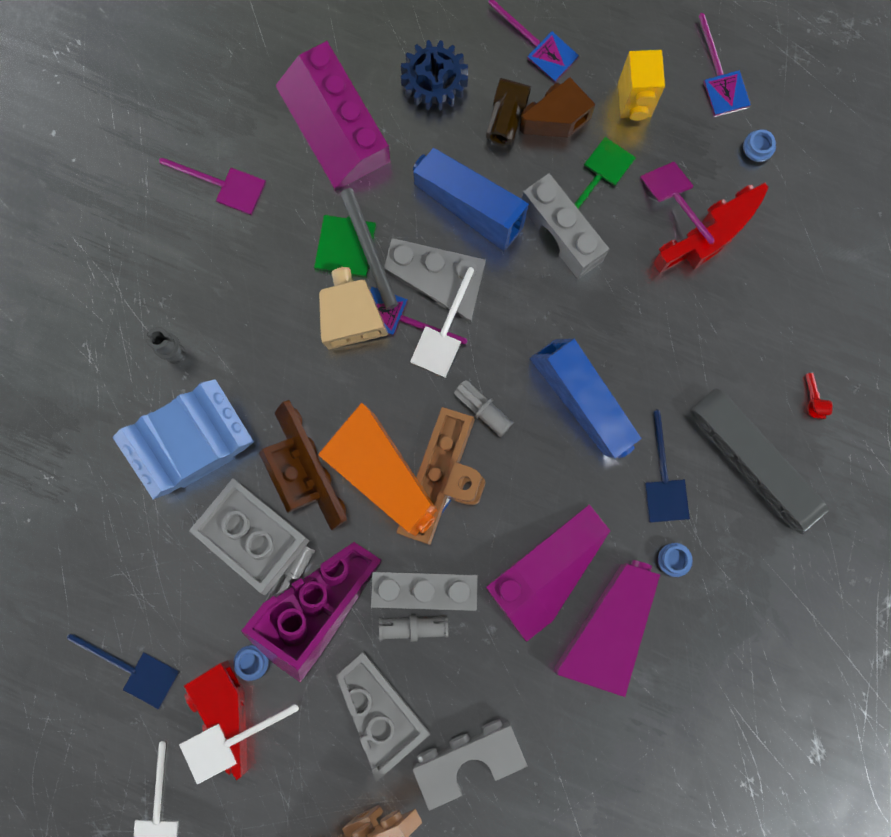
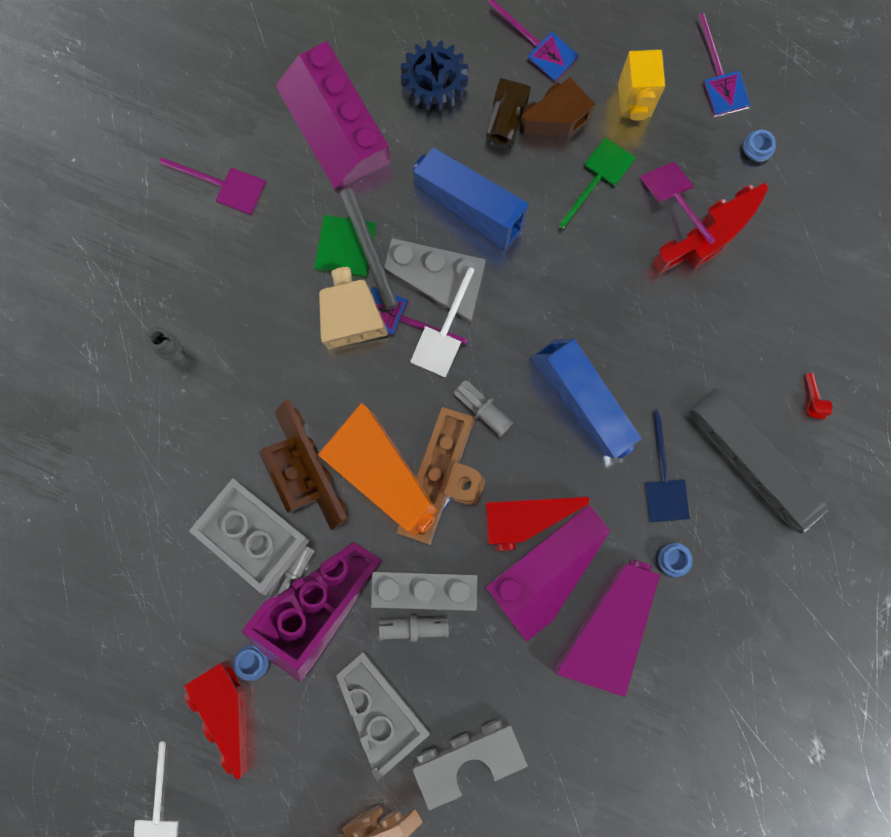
(148, 680): dark blue piece -> none
(183, 439): medium blue slope -> none
(211, 752): white piece -> none
(518, 521): none -> red slope
(578, 241): light grey arch -> none

